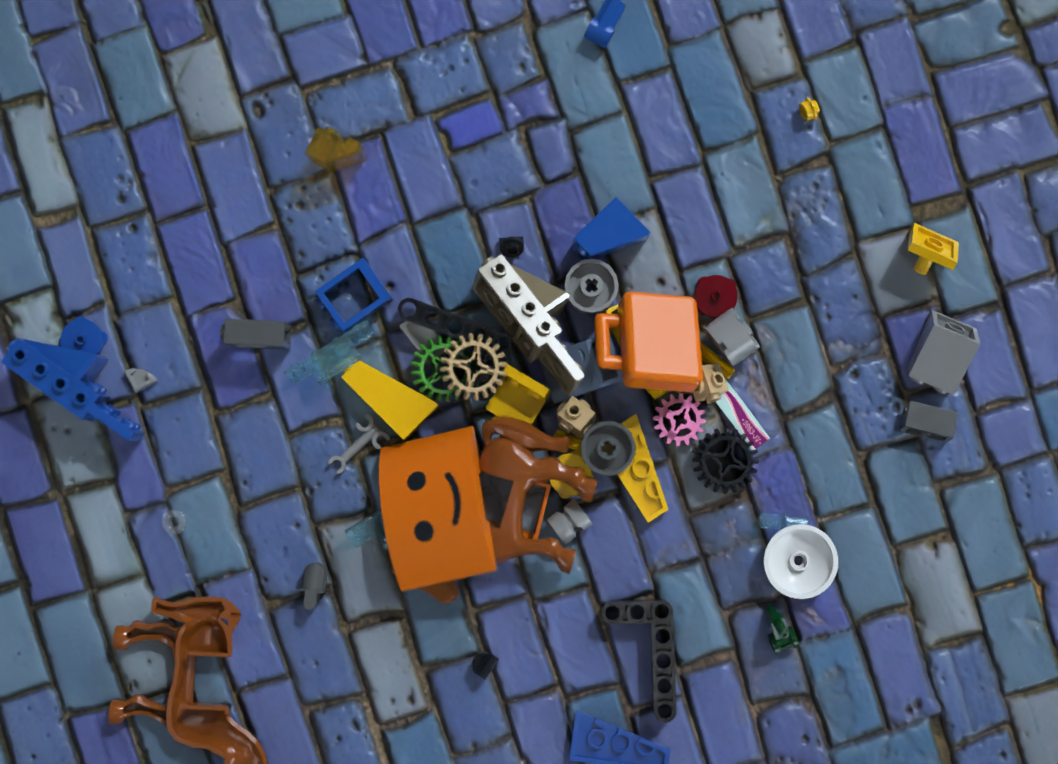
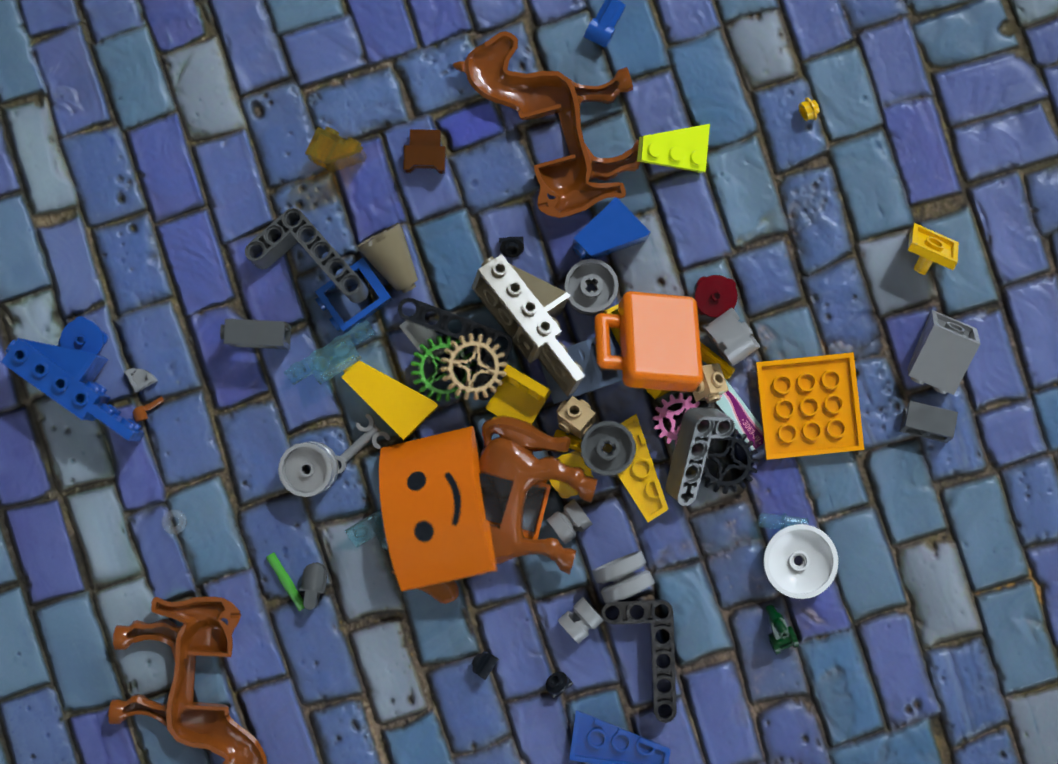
(140, 412): none -> dark orange hand
(286, 581): none -> bright green piece
(295, 474): none -> light grey wheel
(315, 248): none -> dark grey beam
(391, 257): none -> dark tan cone
(424, 151): none -> reddish brown piece
(547, 94): none -> dark orange animal
(558, 683): none -> black plate
(580, 620): none -> light grey wheel
(625, 581): none -> light grey wheel
(677, 148): none -> neon yellow wing
(691, 451): none -> dark grey beam
(809, 406): none -> light orange plate

